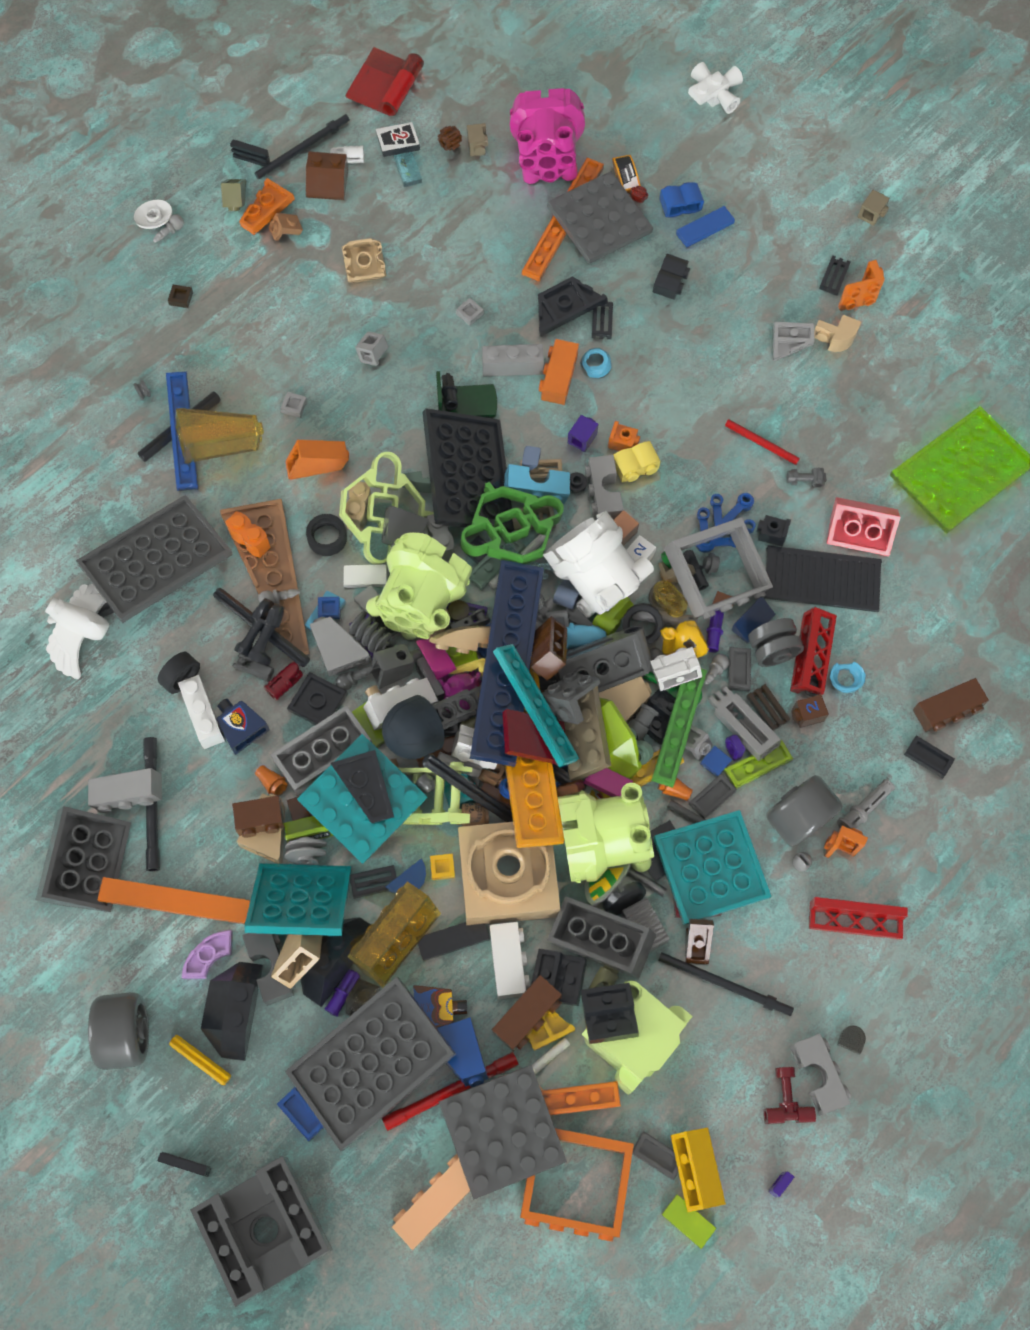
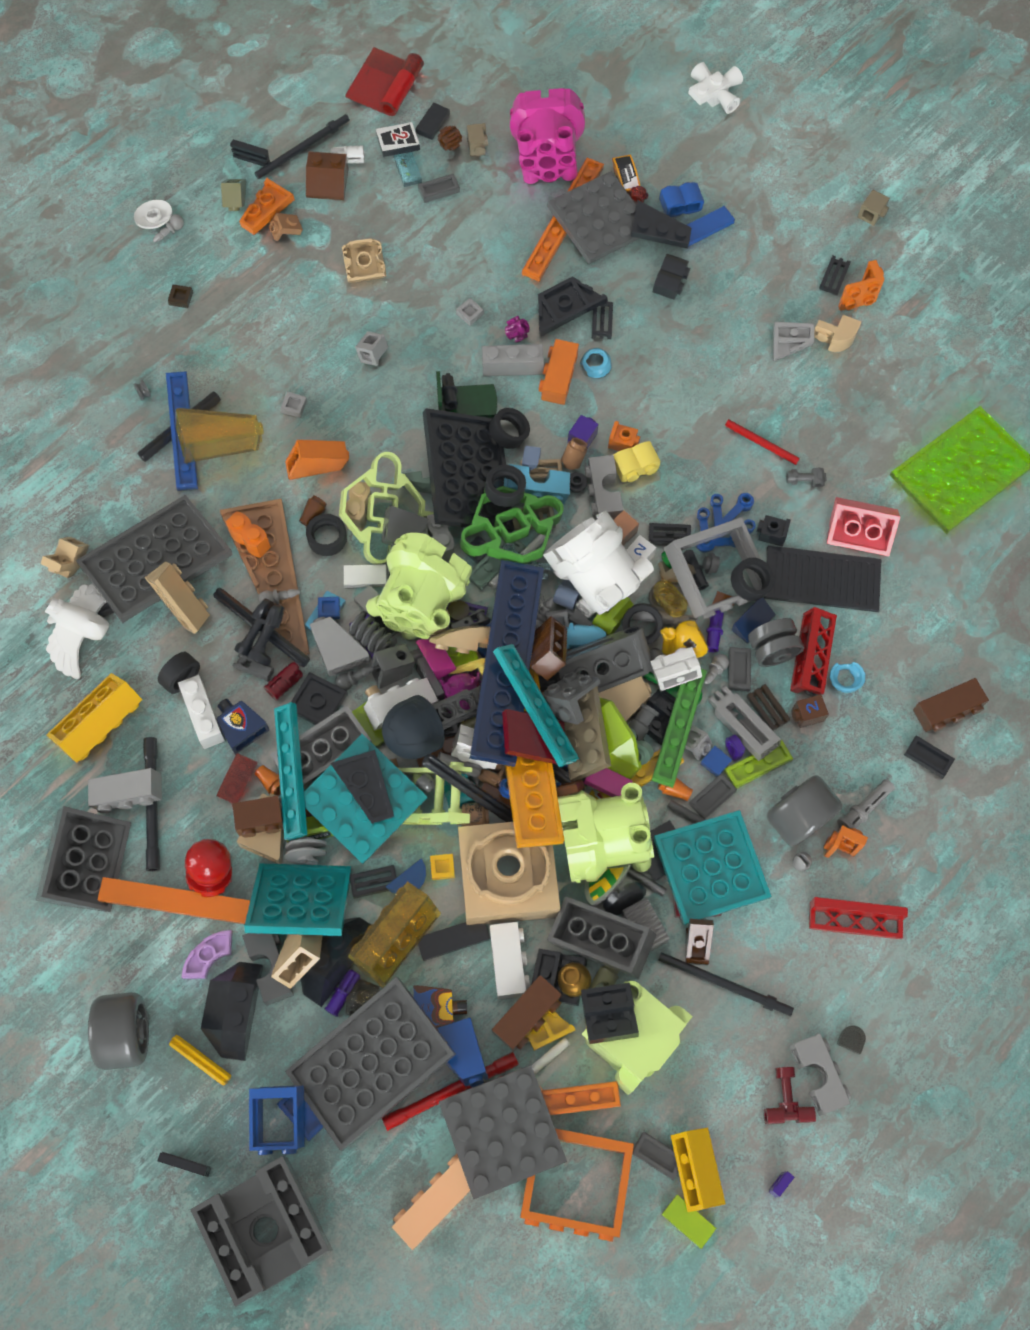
(65, 557): none -> tan brick
(94, 717): none -> yellow slope
(178, 596): none -> tan slope
(208, 867): none -> red tile
(237, 778): none -> clear red slope
(256, 1098): none -> blue window
(290, 771): none -> teal tile
(313, 507): none -> reddish brown cone
(432, 121): none -> black tile
(438, 188): none -> dark grey tile
(503, 438): none -> black tyre
(507, 472): none -> black tyre
(517, 329): none -> magenta gear
(573, 979): none -> pearl gold piece
(574, 454): none -> medium nougat brick
(659, 227): none -> black wing
(666, 538): none -> black tile
(764, 572): none -> black tyre

